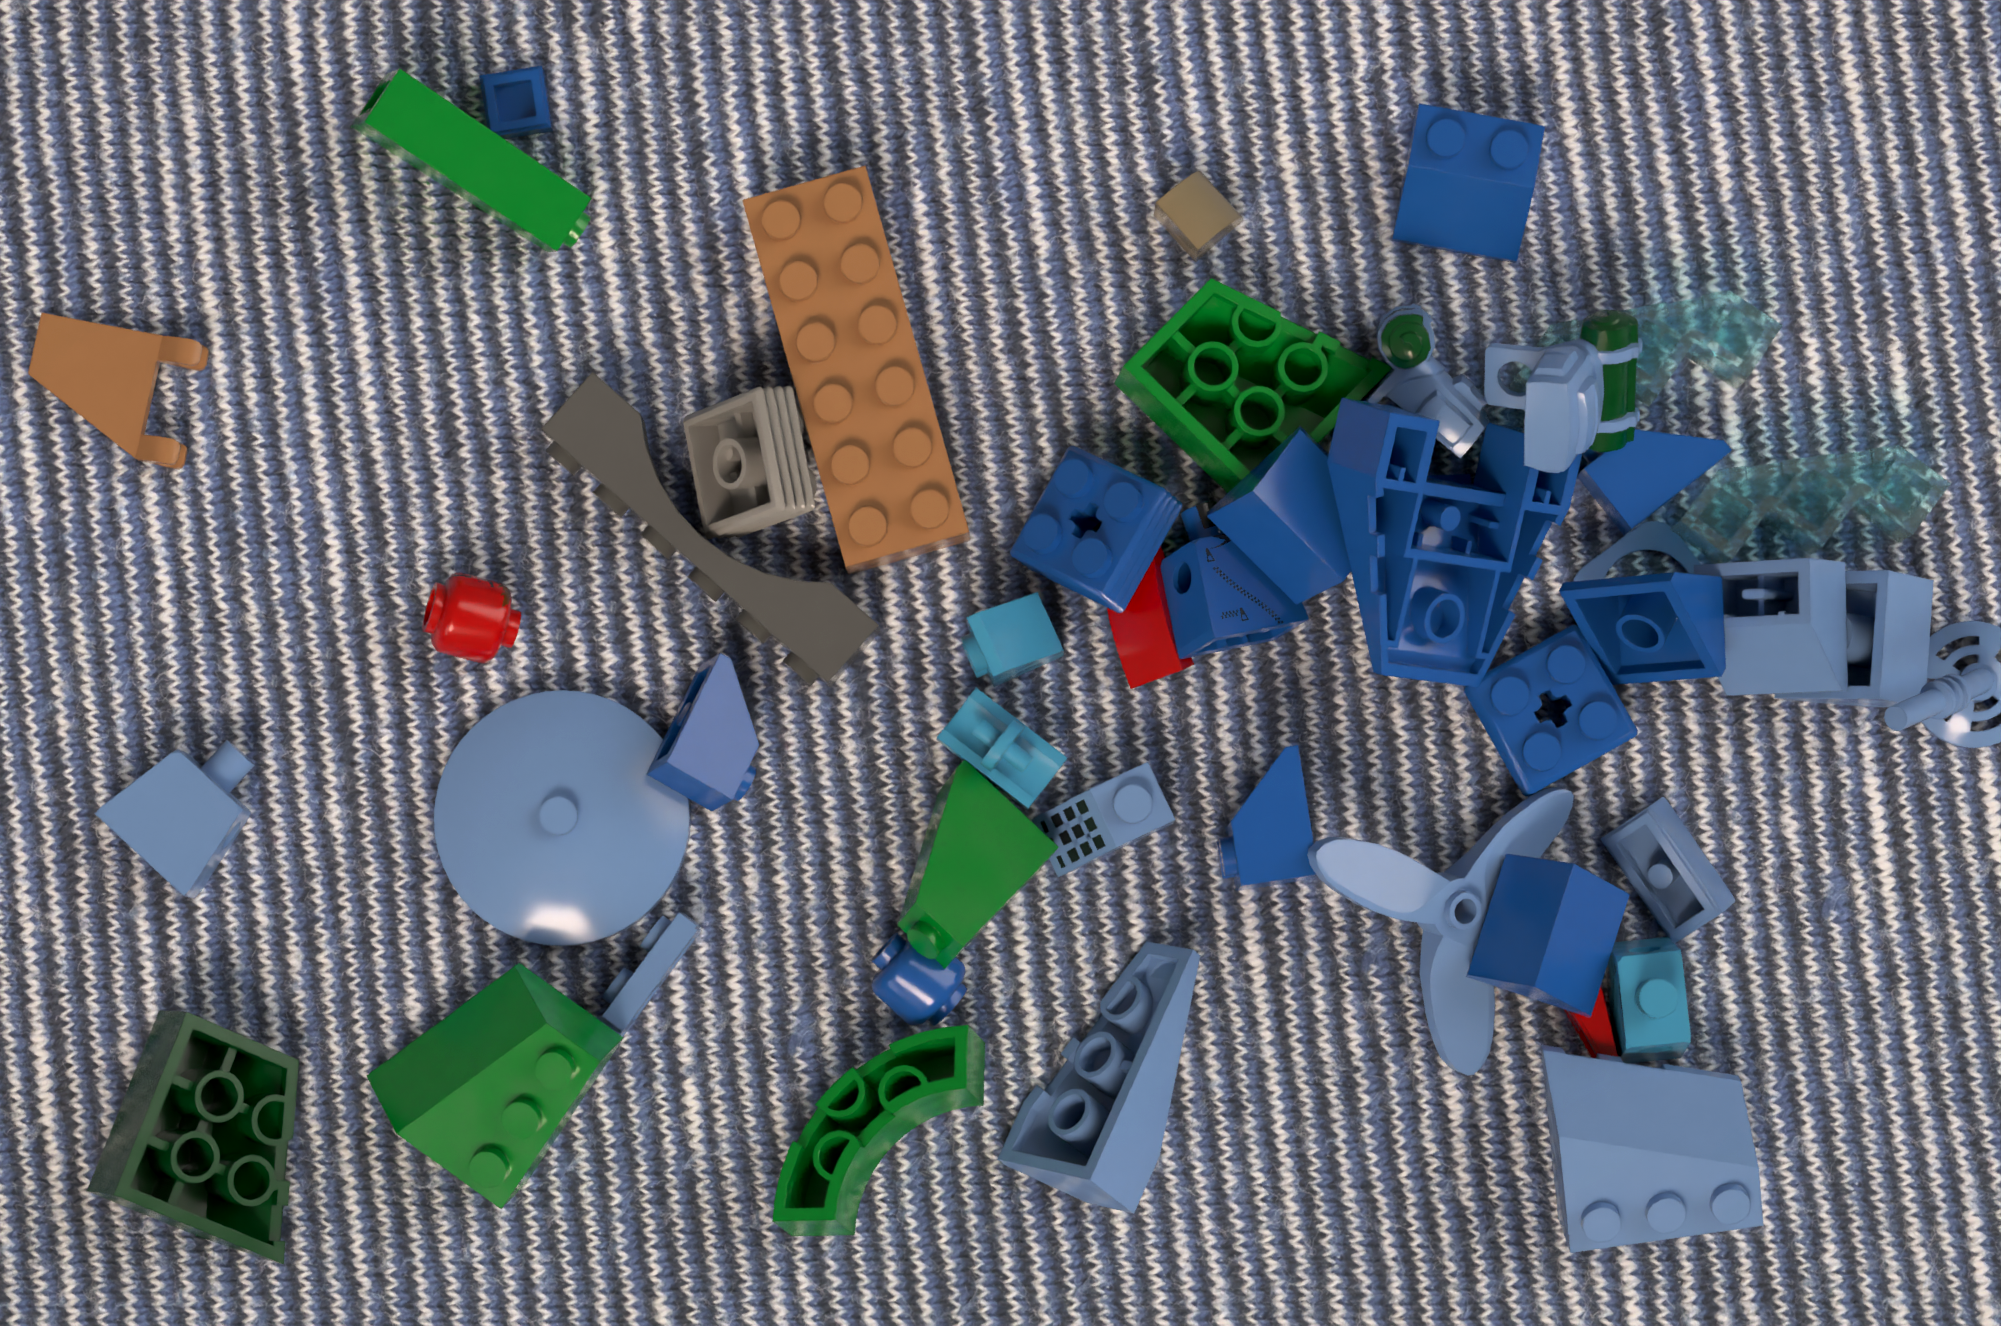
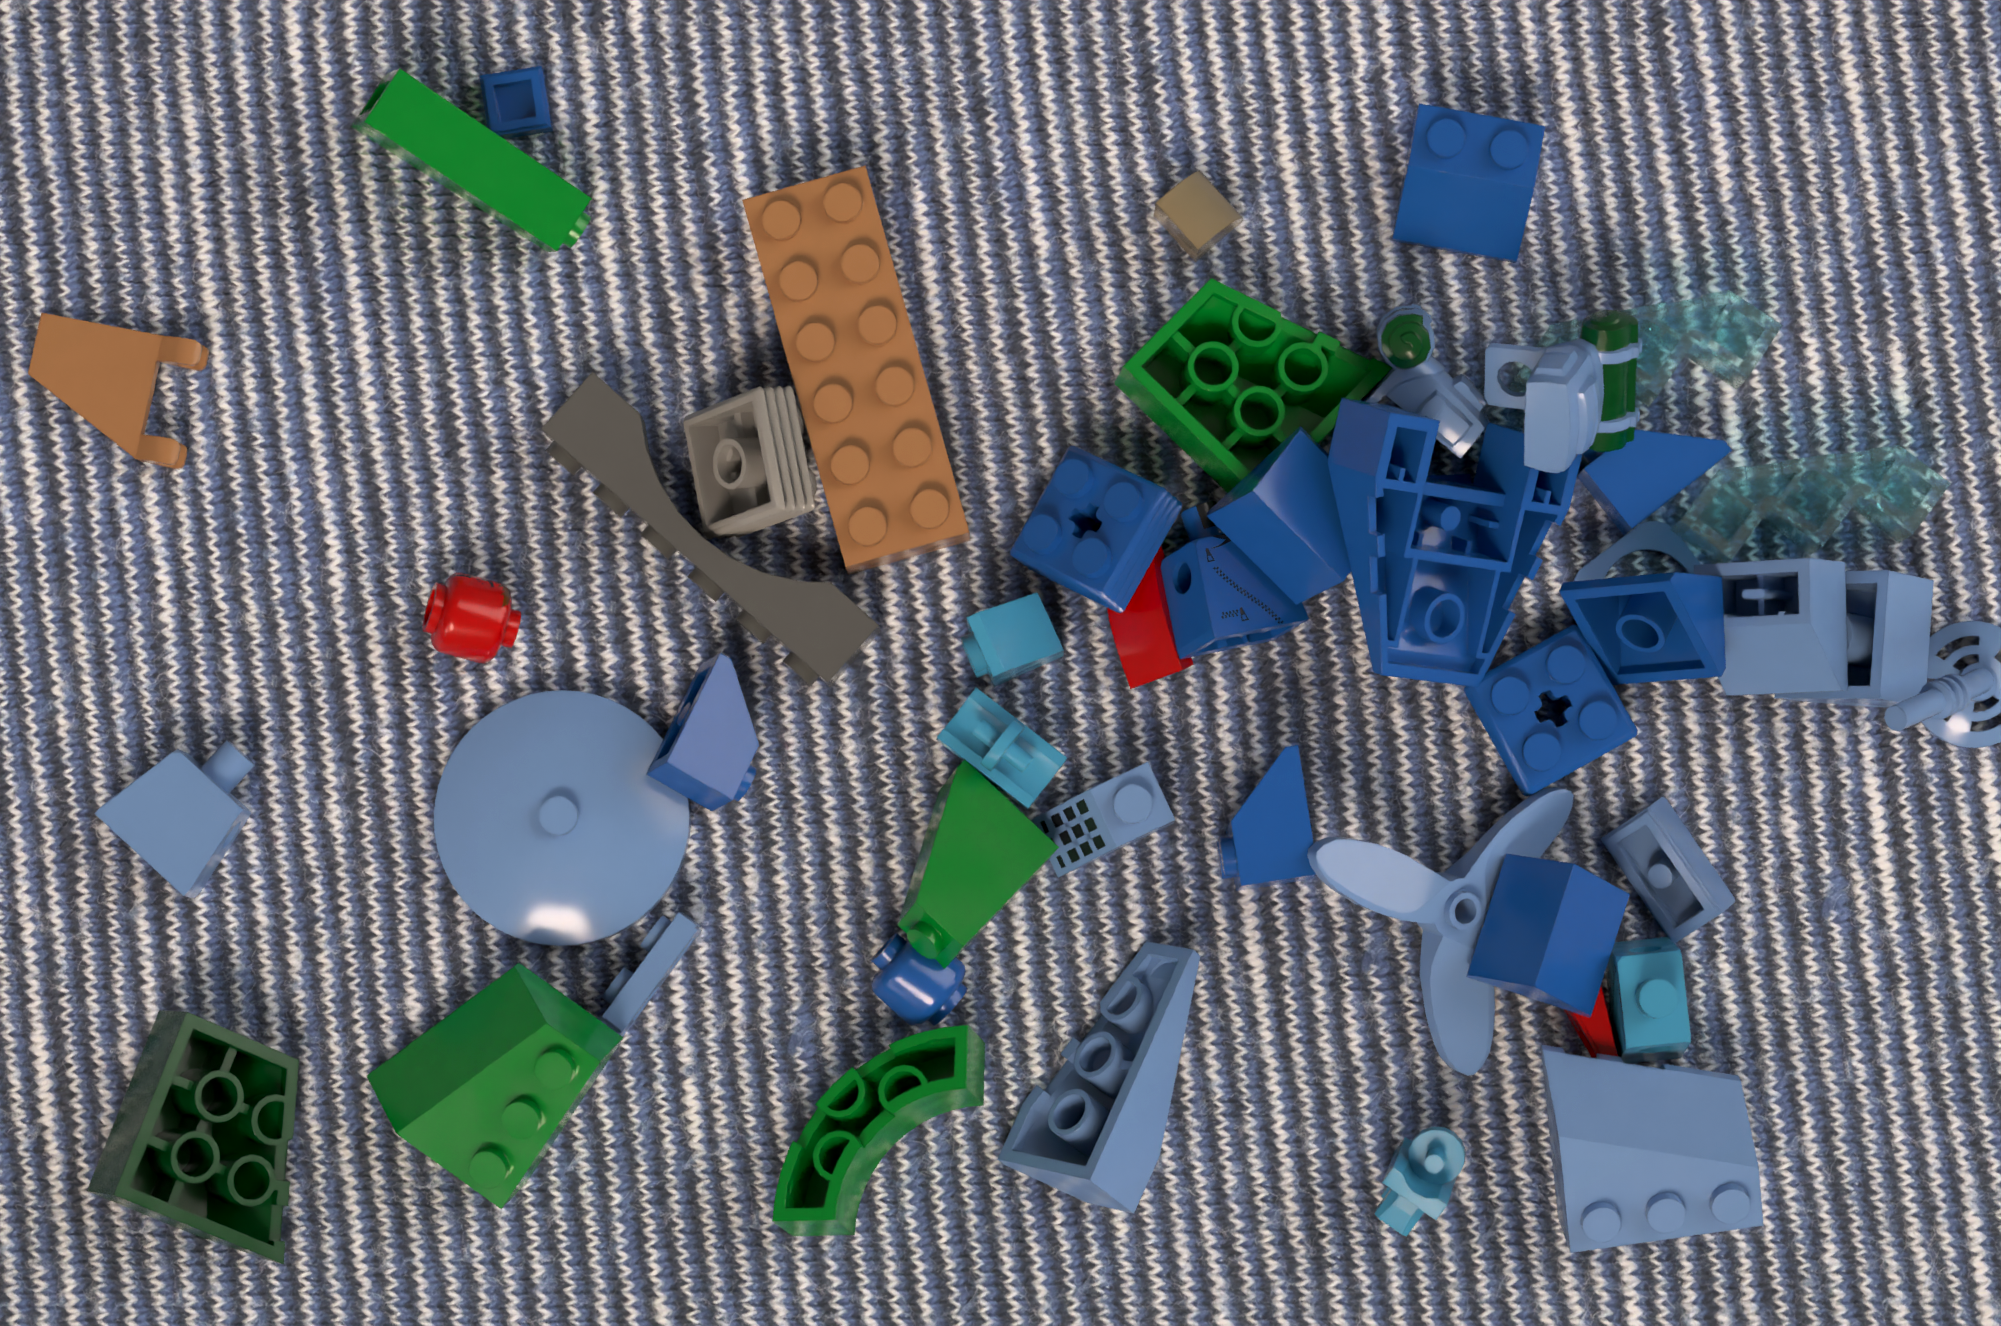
(1421, 1178): none -> dark azure hips

